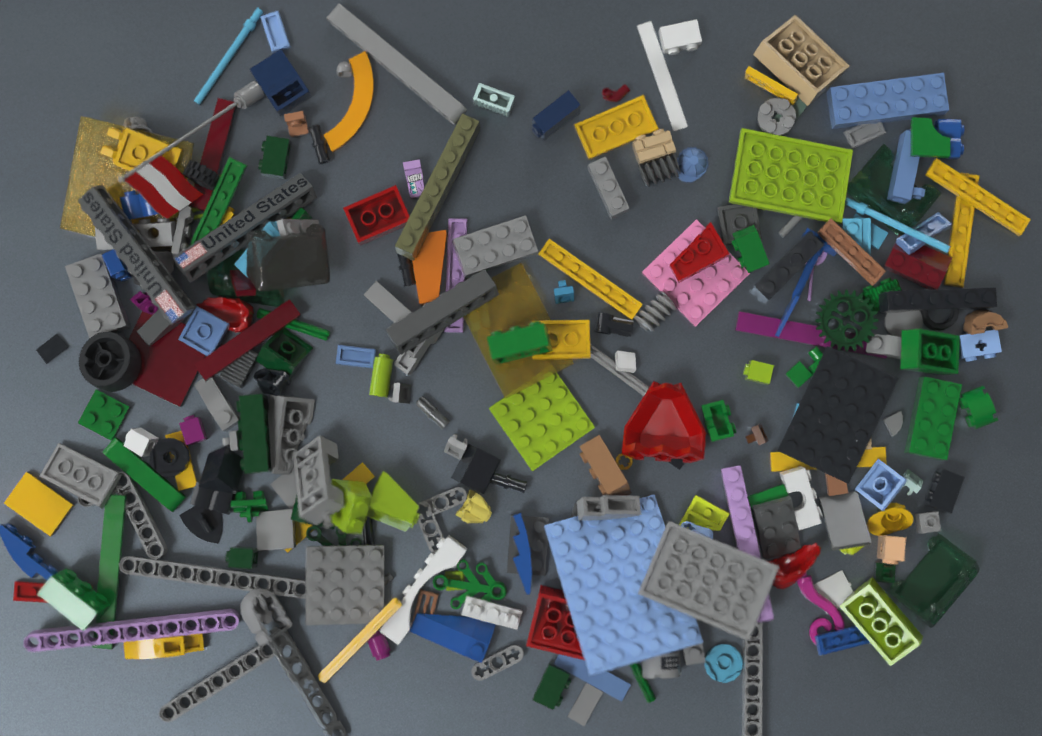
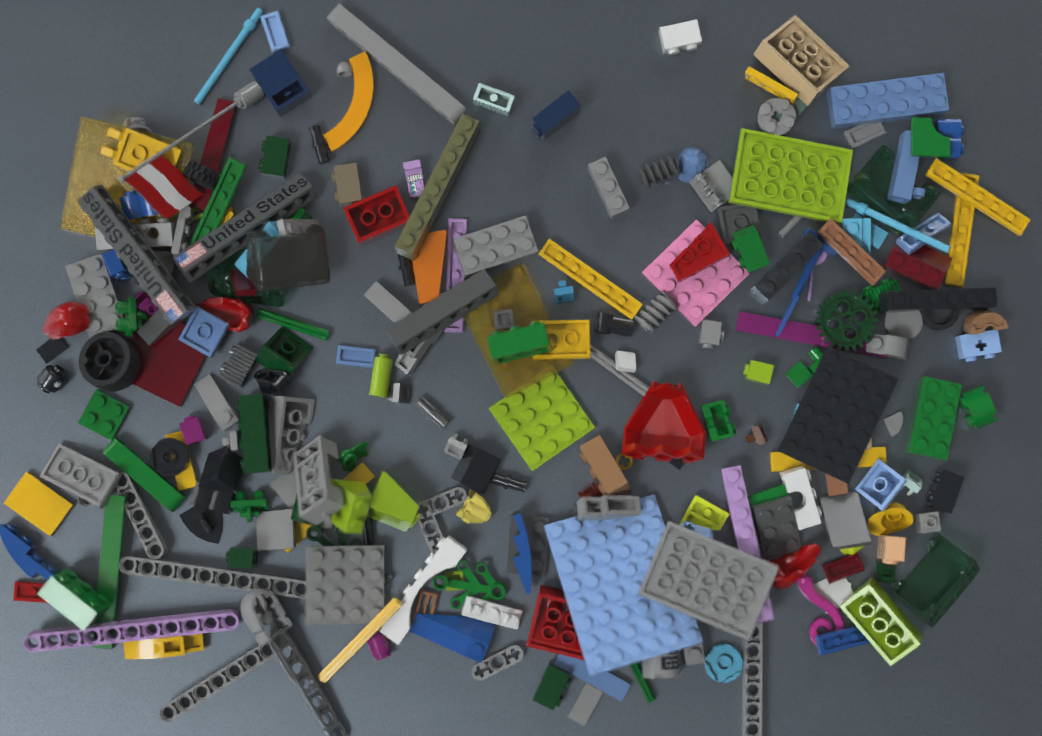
(51, 378): none -> black head
(66, 320): none -> red hair
(133, 316): none -> green hips
(140, 441): white brick -> none
(247, 340): dark red tile -> none
(296, 123): nougat bracket -> none
(348, 184): none -> dark tan brick
(349, 456): none -> green plate
(503, 320): none -> flat silver tile
(591, 491): none -> clear red bush
(615, 96): dark red arm -> none
(616, 127): yellow tile -> none
(653, 147): tan brick -> none
(662, 76): white sticker -> none
(710, 334): none -> light grey brick
(713, 185): none -> light grey hinge
(843, 568): none -> dark red tile
(930, 352): green brick -> none

